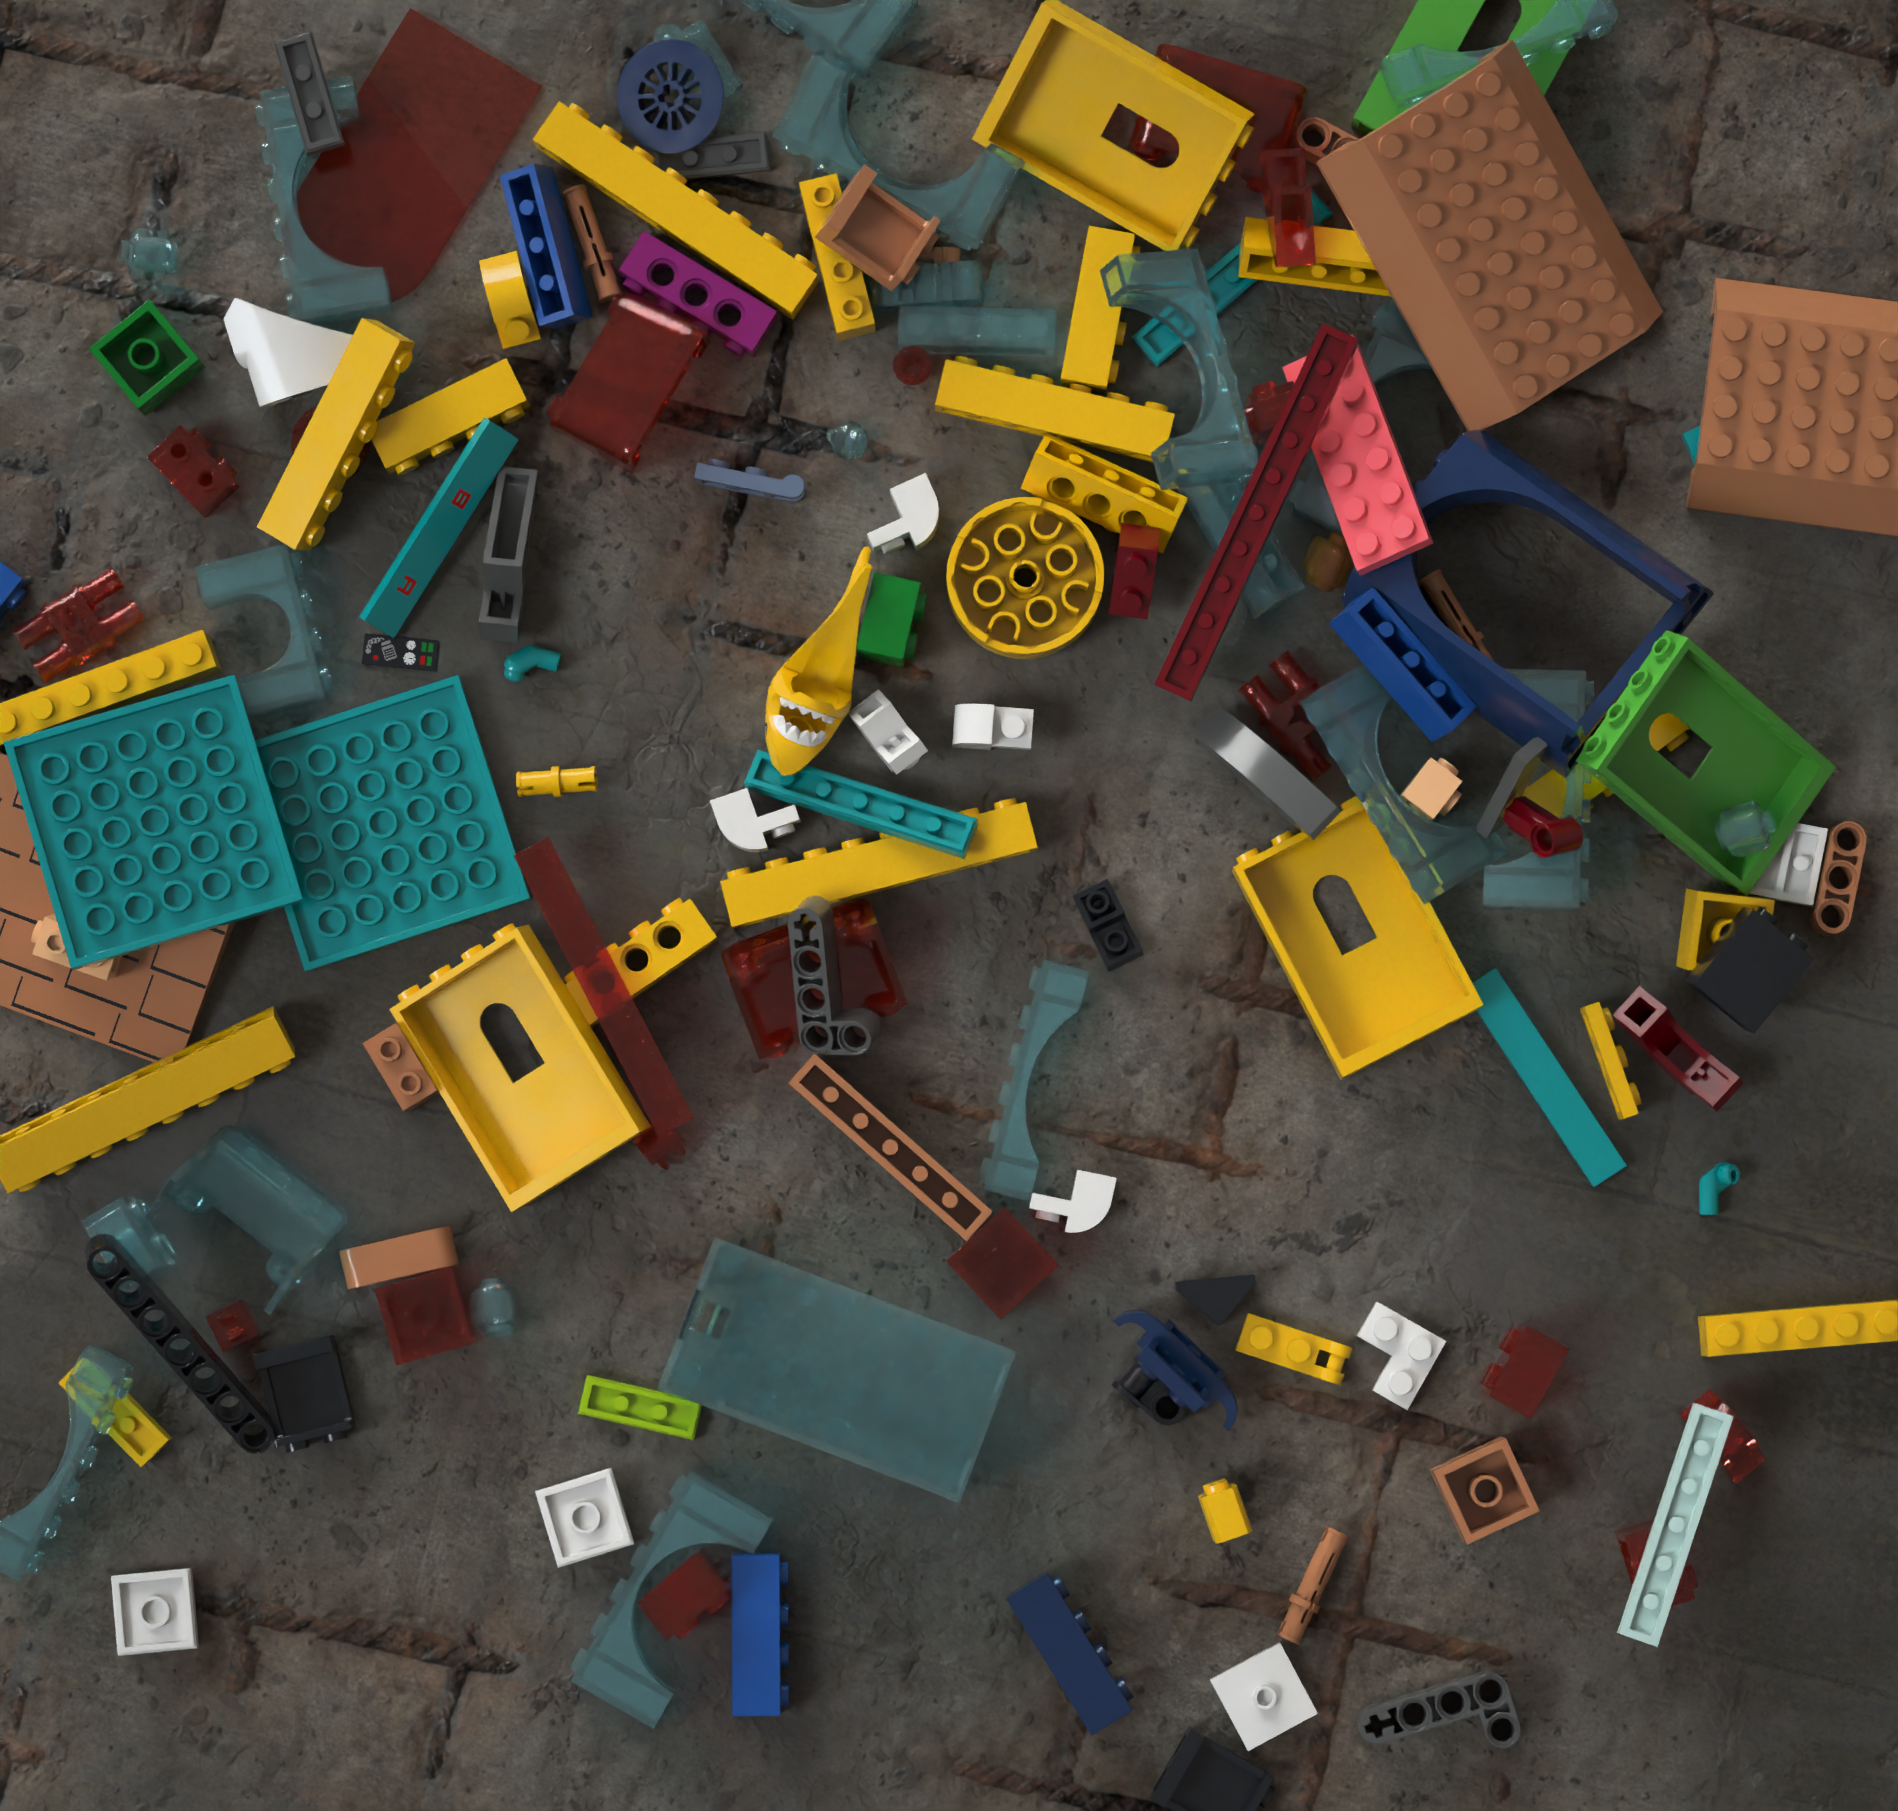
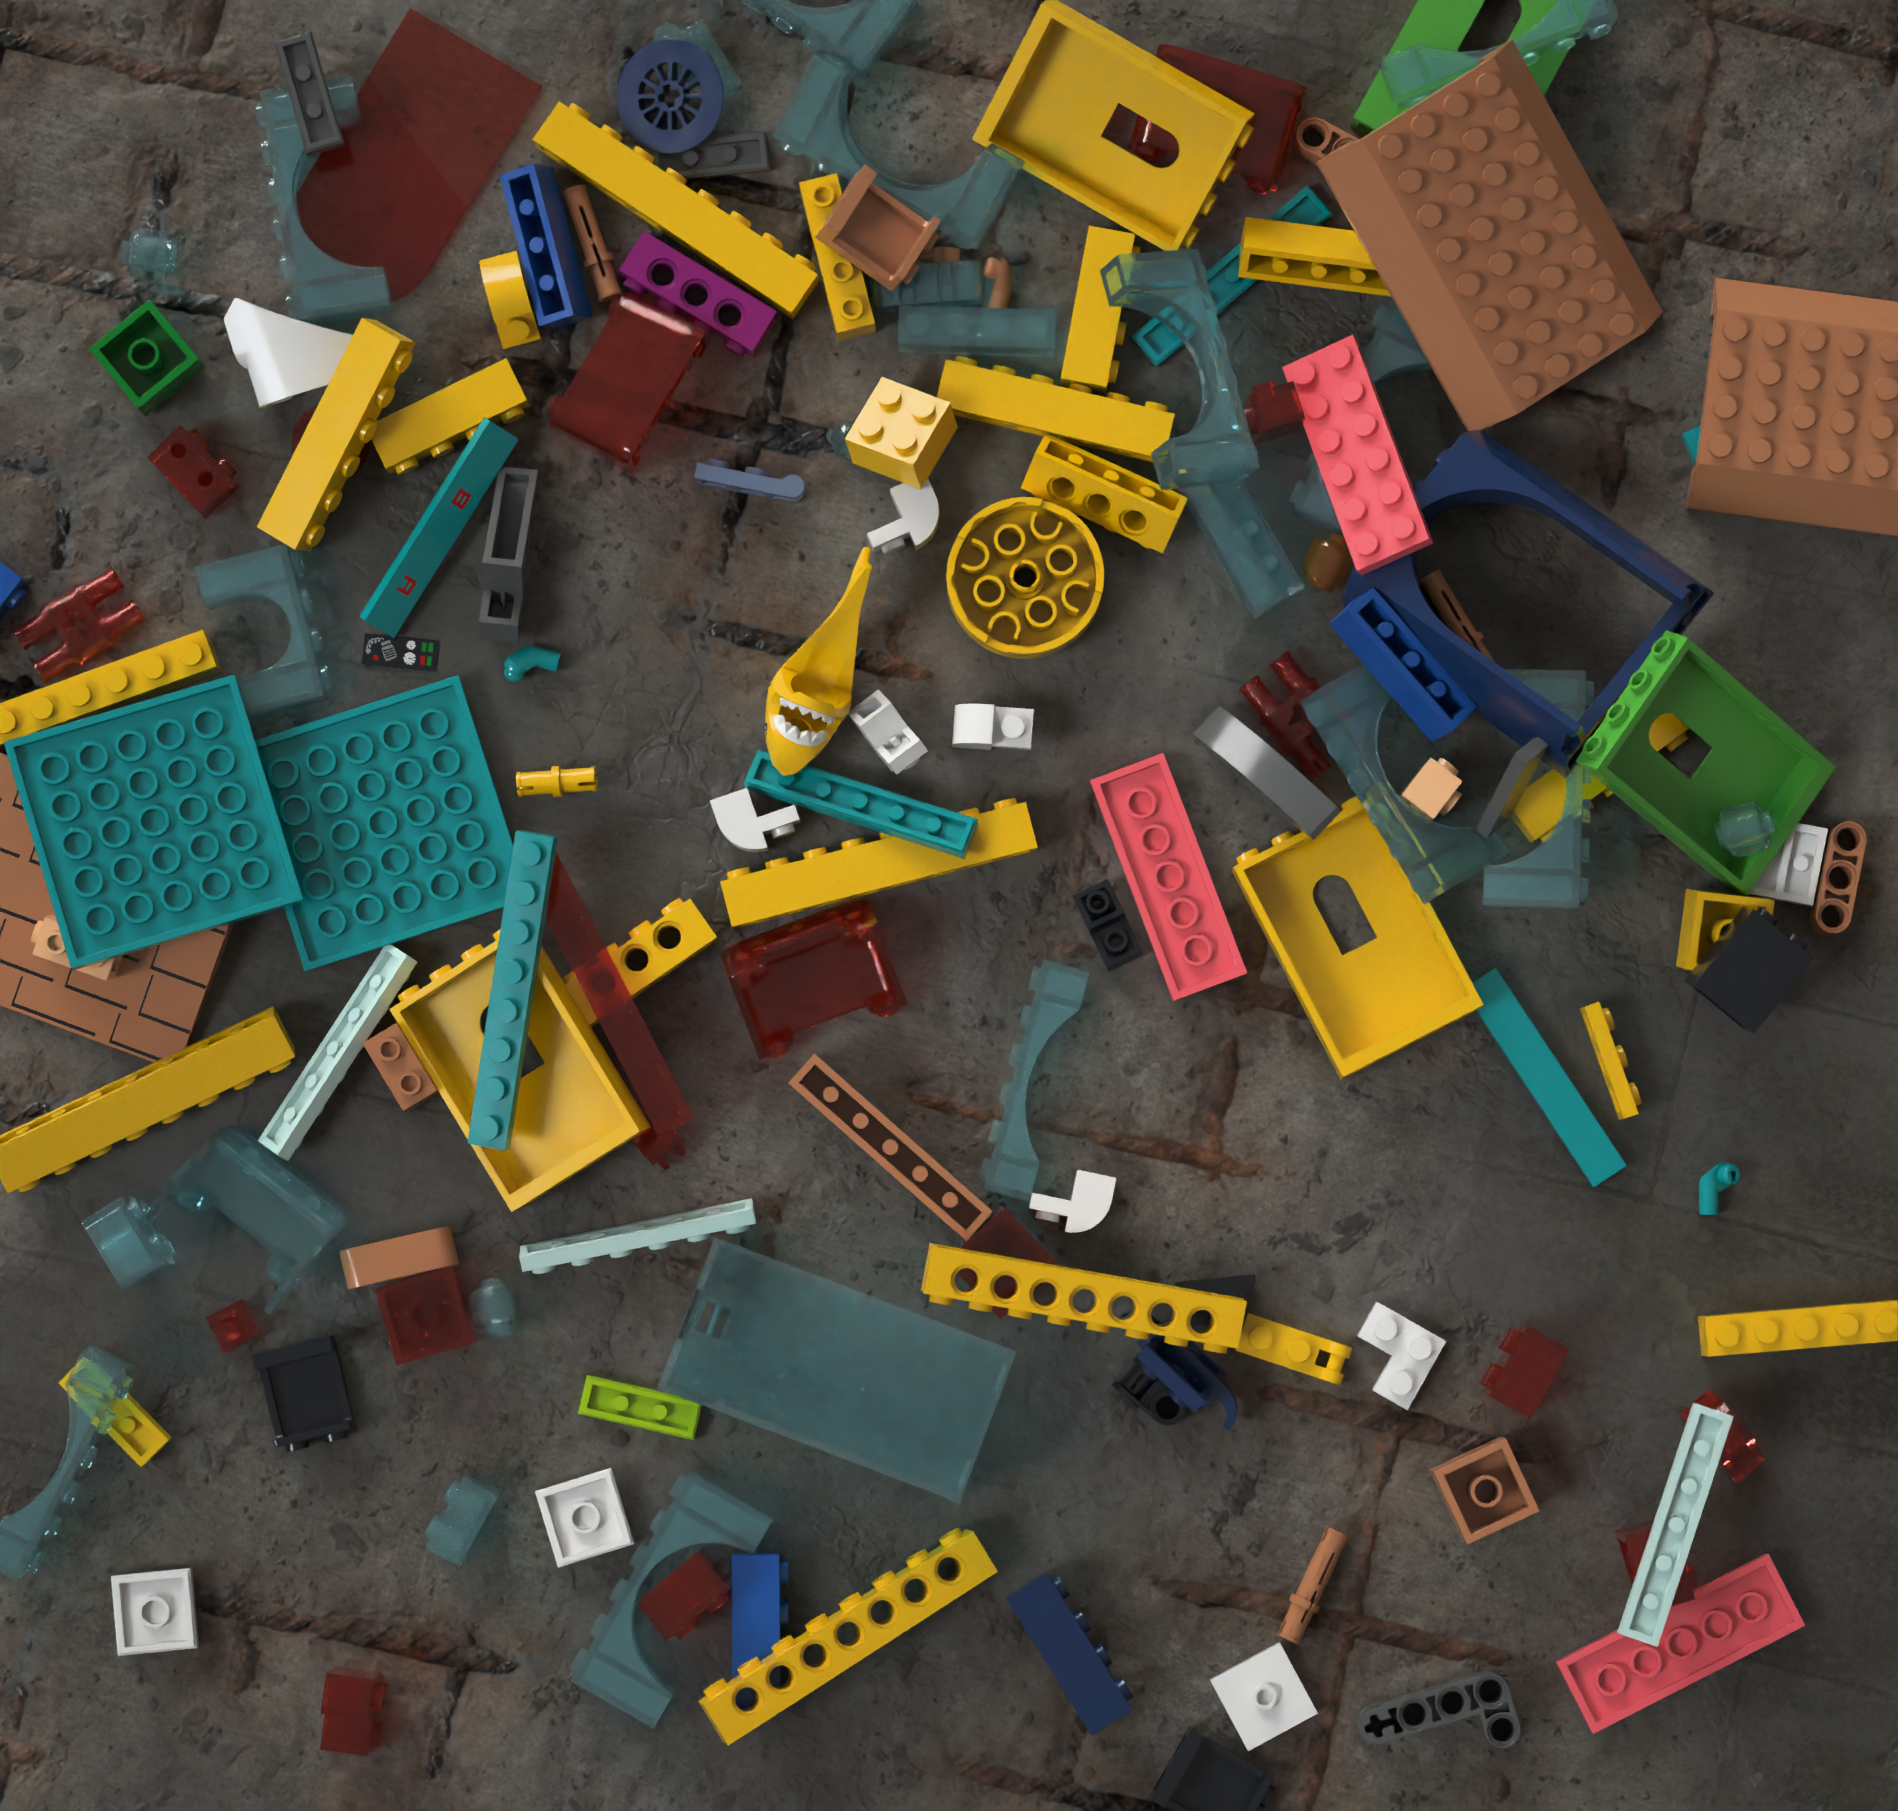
(176, 1326): black beam -> none
(337, 1051): none -> light aqua plate
(351, 1710): none -> clear red brick
(463, 1519): none -> clear light blue brick
(512, 990): none -> teal plate
(622, 1239): none -> light aqua plate
(824, 977): dark grey beam -> none
(890, 619): green brick -> none
(901, 433): none -> yellow brick
(912, 357): clear red cone -> none
(971, 1569): none -> yellow brick
(1002, 284): none -> nougat arm
(1134, 571): dark red brick -> none
(1168, 877): none -> coral plate
(1224, 1310): none -> yellow brick
(1224, 1511): yellow brick -> none
(1257, 512): dark red plate -> none
(1288, 207): clear red slope -> none
(1544, 830): dark red piece -> none
(1675, 1050): dark red arch -> none
(1699, 1637): none -> coral plate

